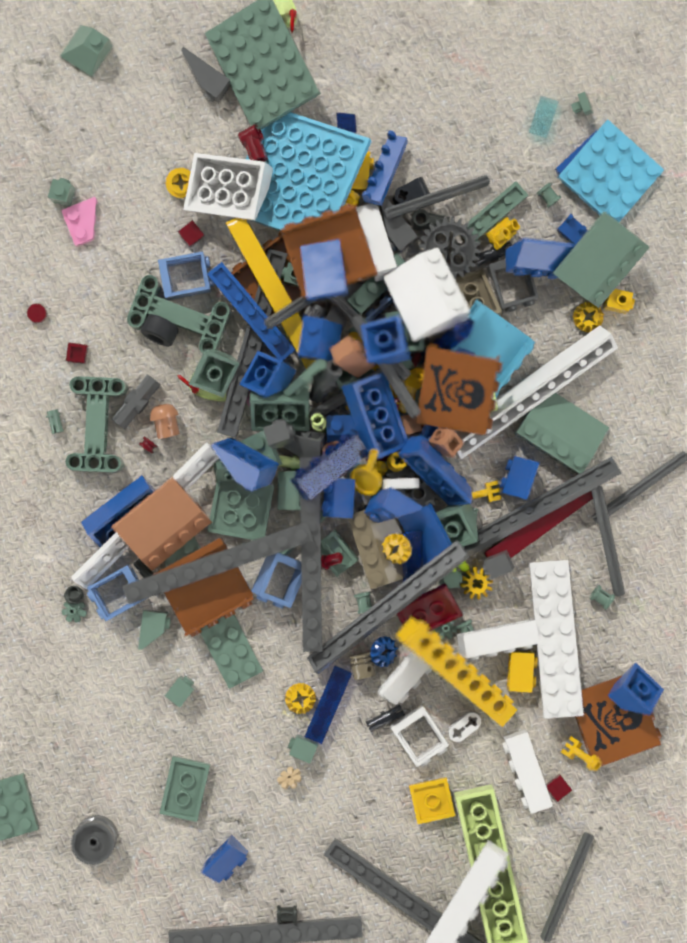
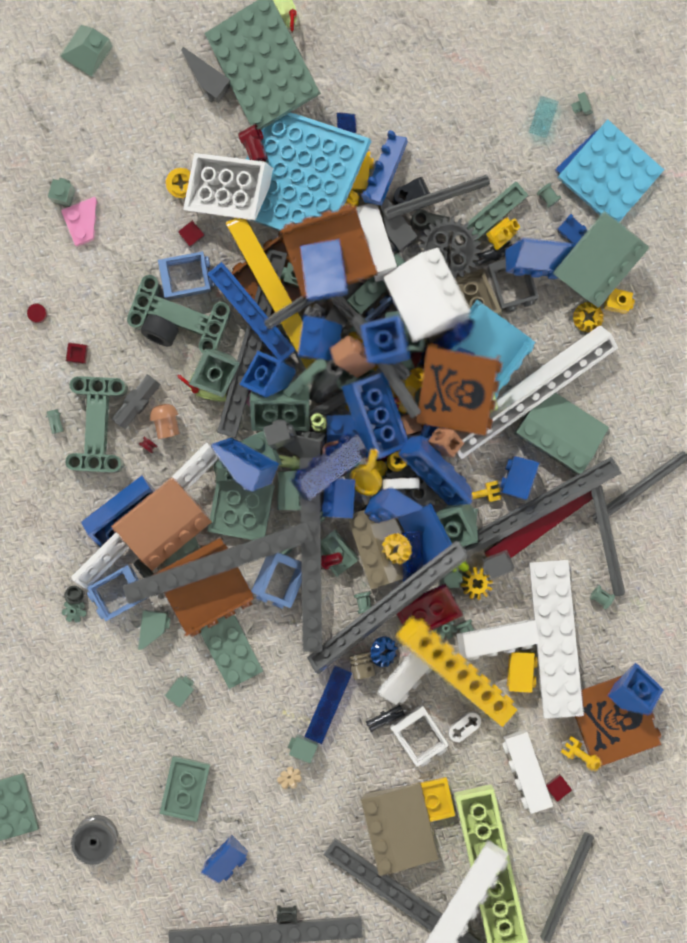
(304, 690): yellow gear -> none
(399, 828): none -> dark tan slope

